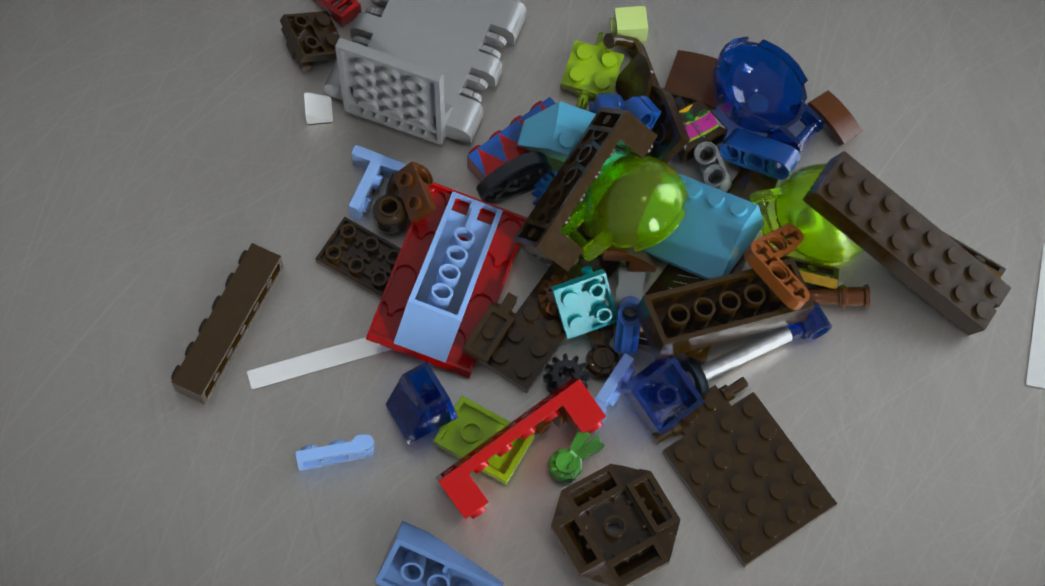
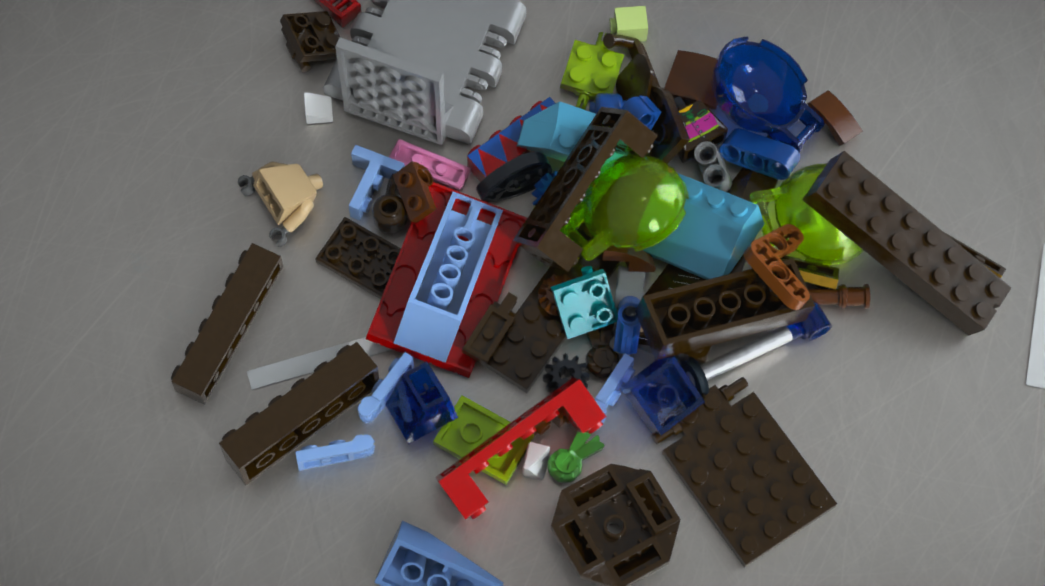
(285, 193): none -> tan torso
(300, 412): none -> dark brown brick
(373, 405): none -> light blue hinge
(442, 169): none -> bright pink tile
(535, 461): none -> white slope

